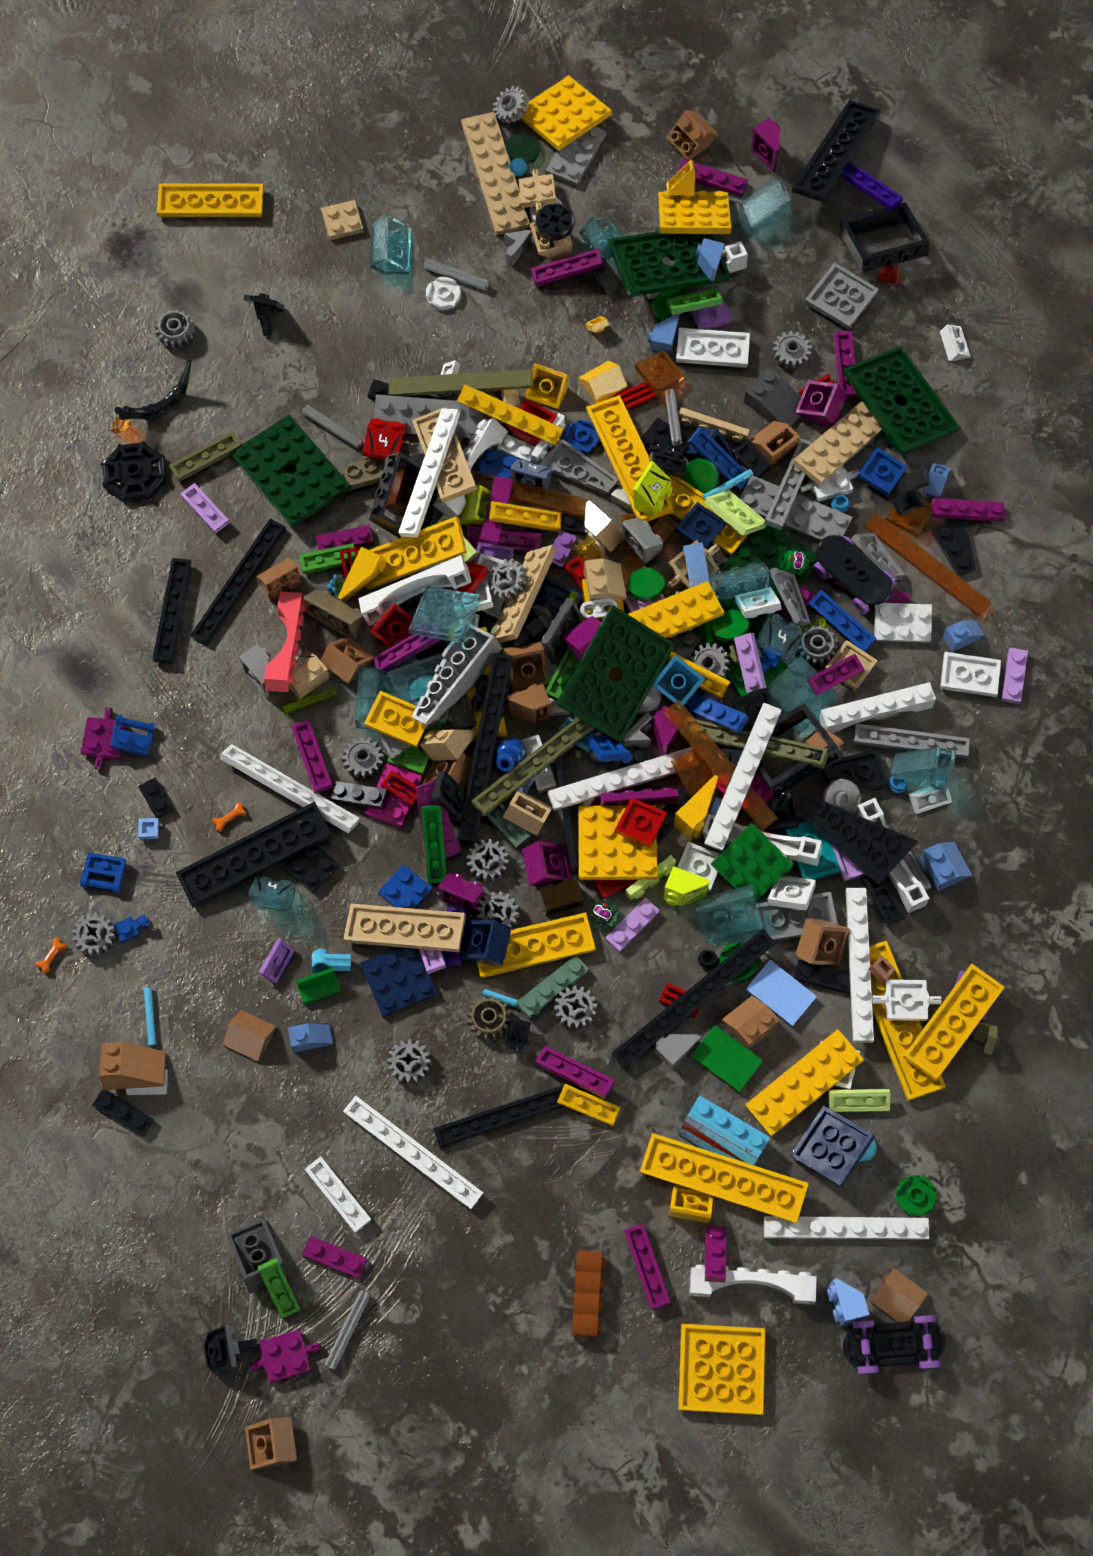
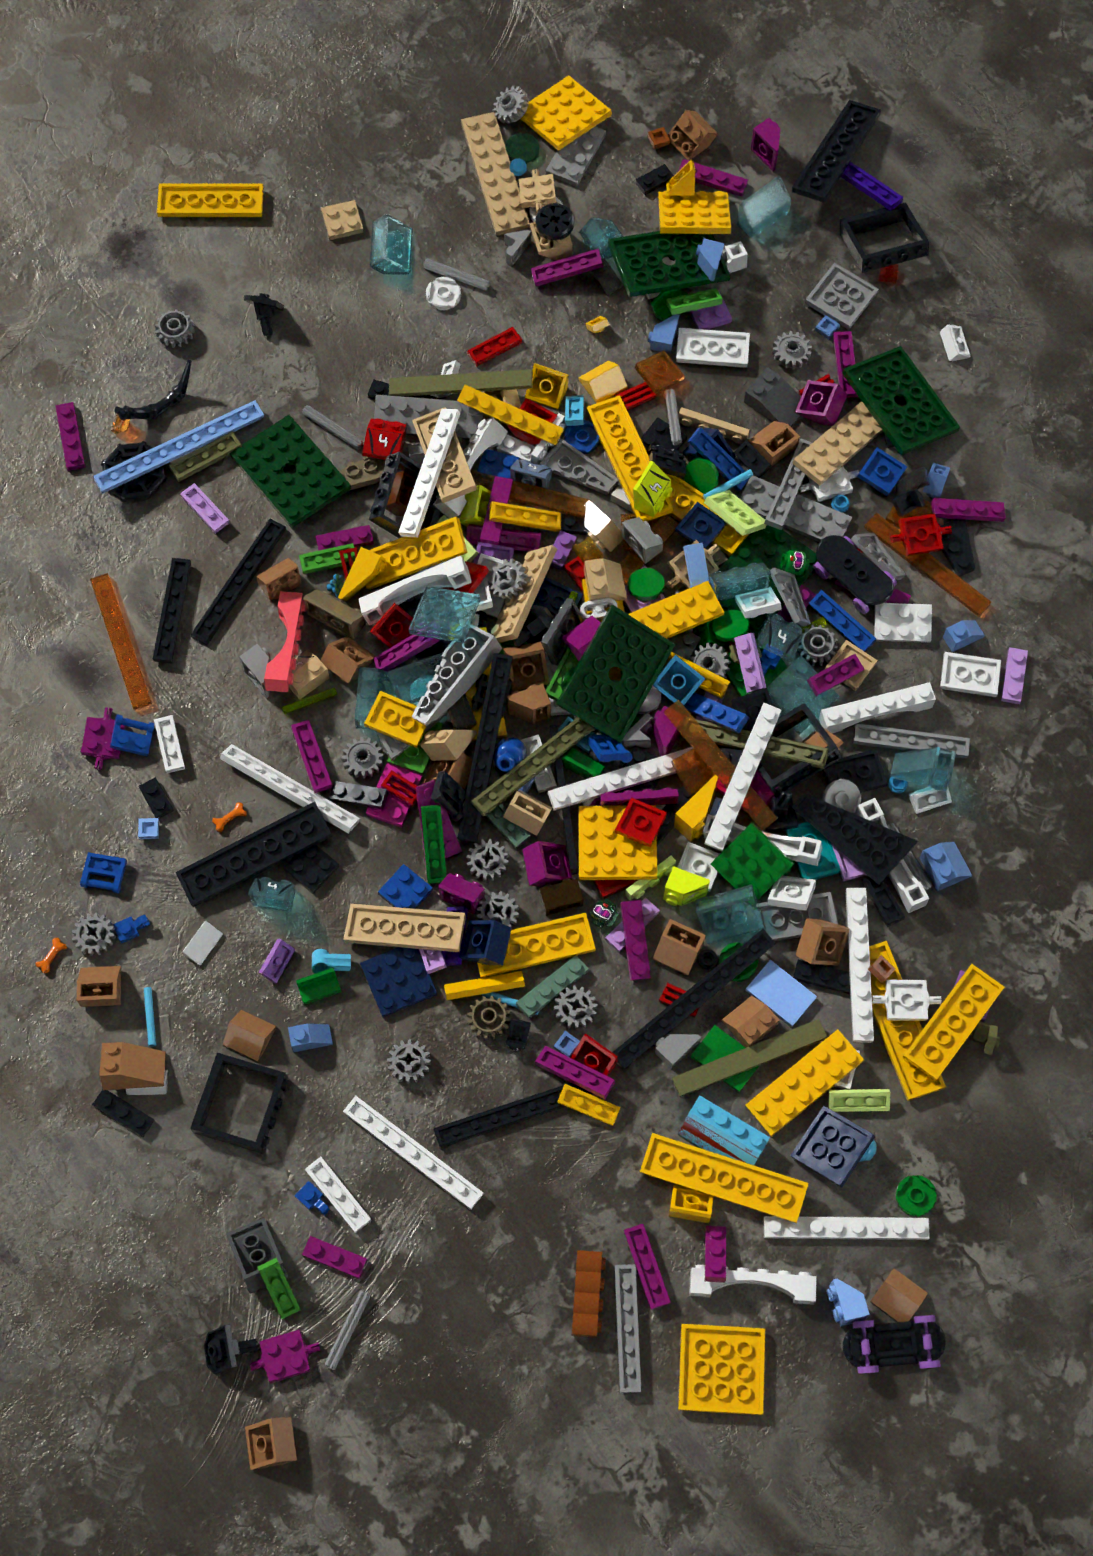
(70, 436): none -> magenta plate
(99, 986): none -> medium nougat slope
(120, 641): none -> clear orange tile
(169, 744): none -> white plate
(178, 447): none -> light blue plate
(202, 943): none -> white slope
(269, 1120): none -> black window
(311, 1197): none -> blue plate
(484, 985): none -> yellow tile
(494, 346): none -> red tile
(566, 1044): none -> medium blue tile
(574, 410): none -> medium azure plate
(582, 764): none -> green panel
(595, 1055): none -> red slope
(627, 1329): none -> light grey plate
(635, 940): none -> magenta plate
(654, 179): none -> black plate
(658, 138): none -> dark orange plate
(679, 947): none -> medium nougat slope
(749, 1058): none -> olive tile
(827, 327): none -> medium blue tile
(920, 534): none -> red plate

